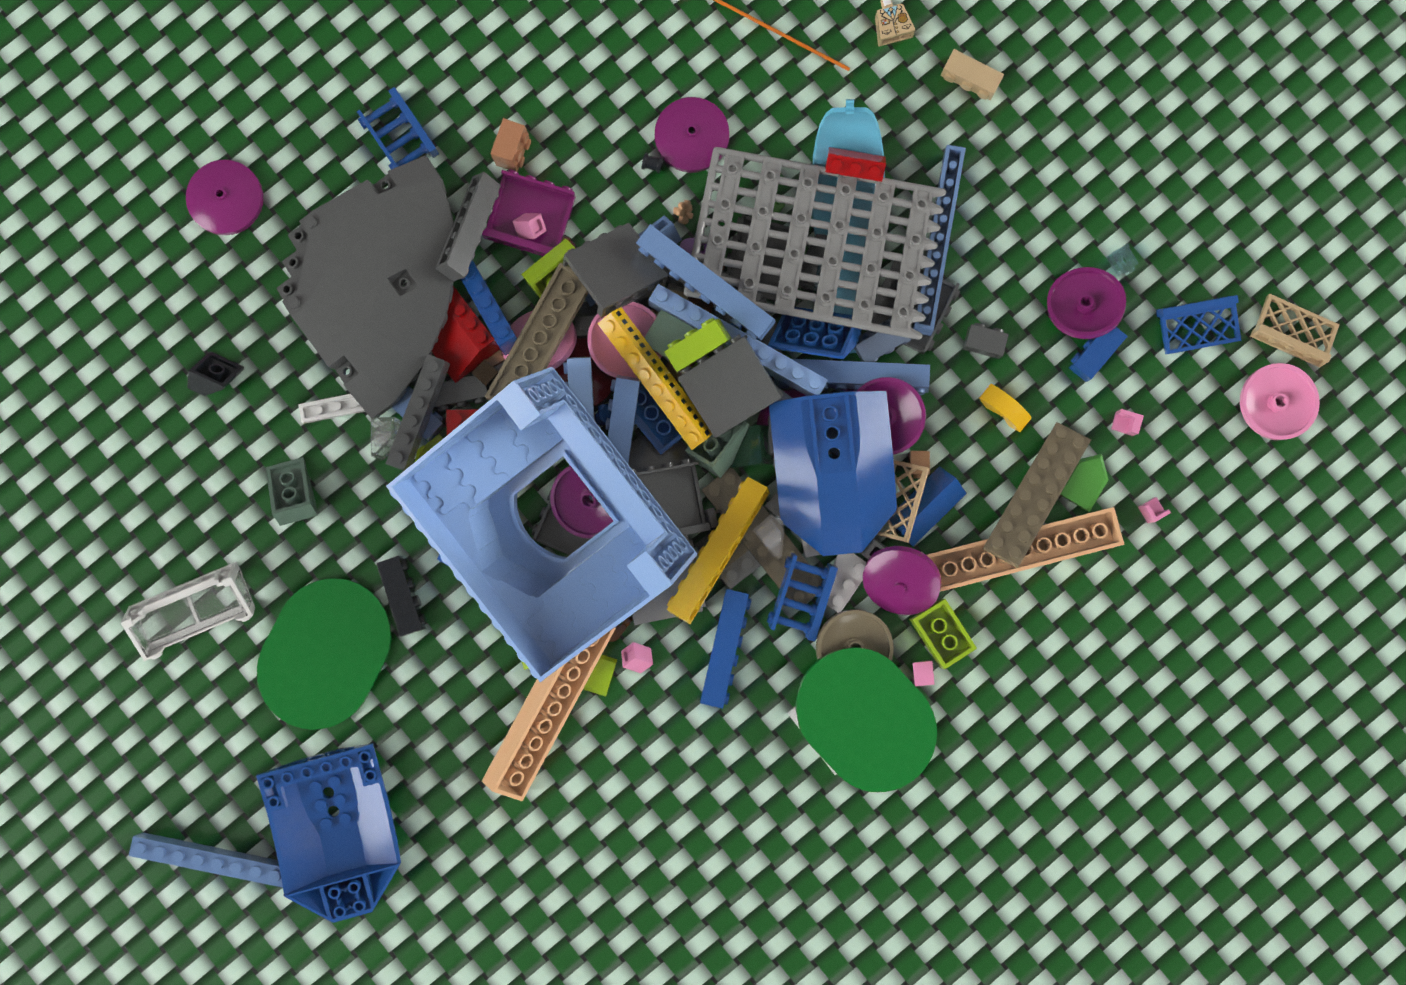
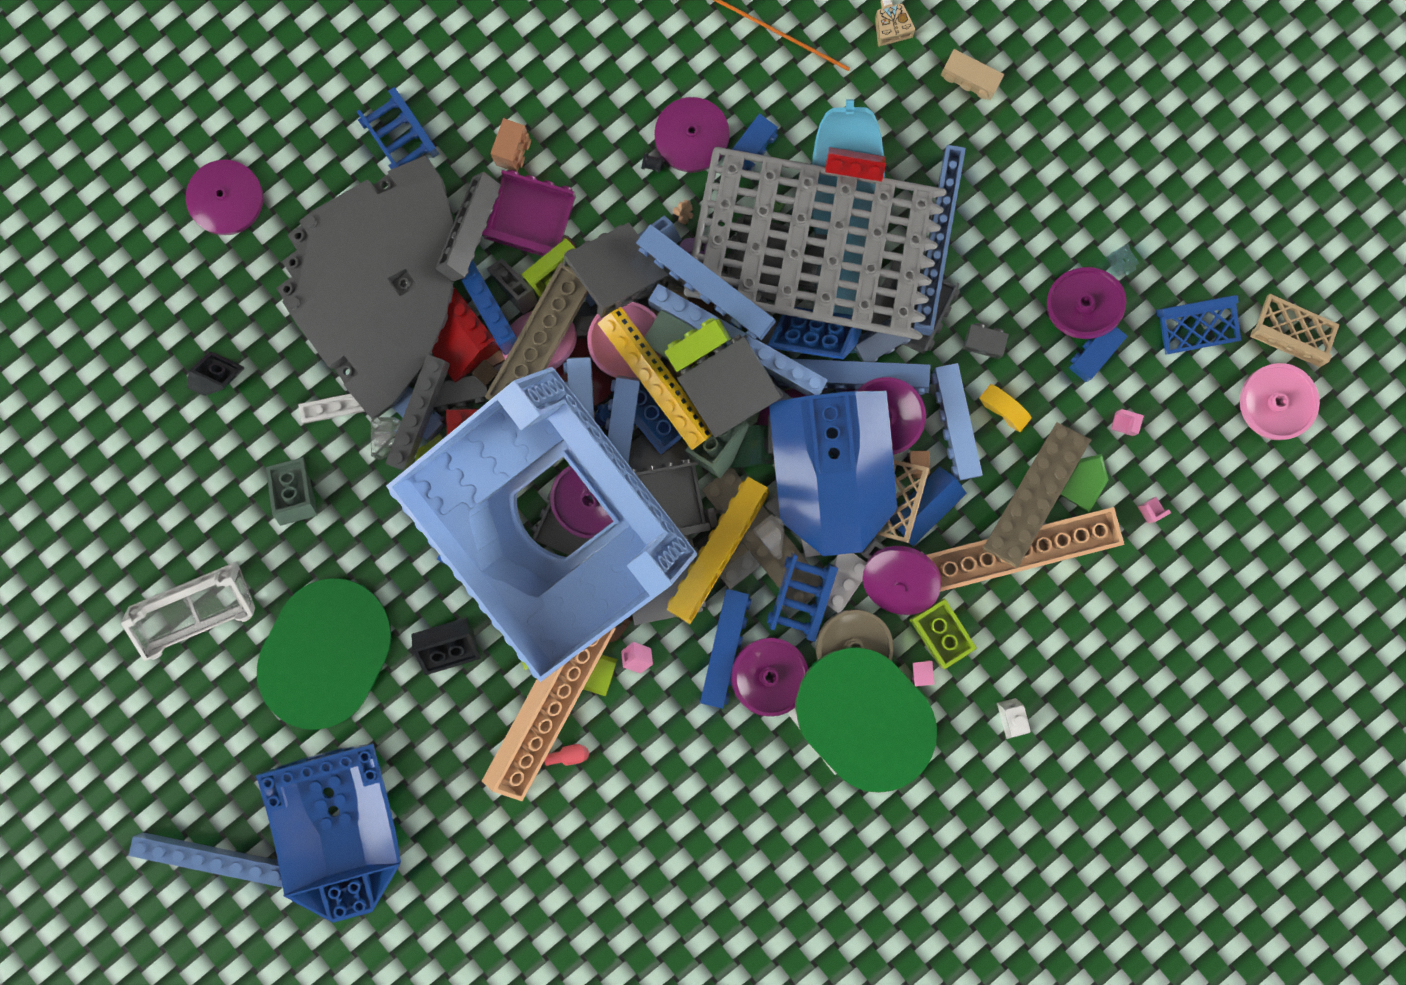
(401, 595): black brick -> none
(445, 646): none -> black slope
(513, 286): none -> dark grey slope
(529, 225): bright pink panel -> none
(568, 755): none -> coral arm
(756, 139): none -> blue brick
(786, 672): none -> magenta dish
(956, 422): none -> light blue brick
(1013, 718): none -> white torso

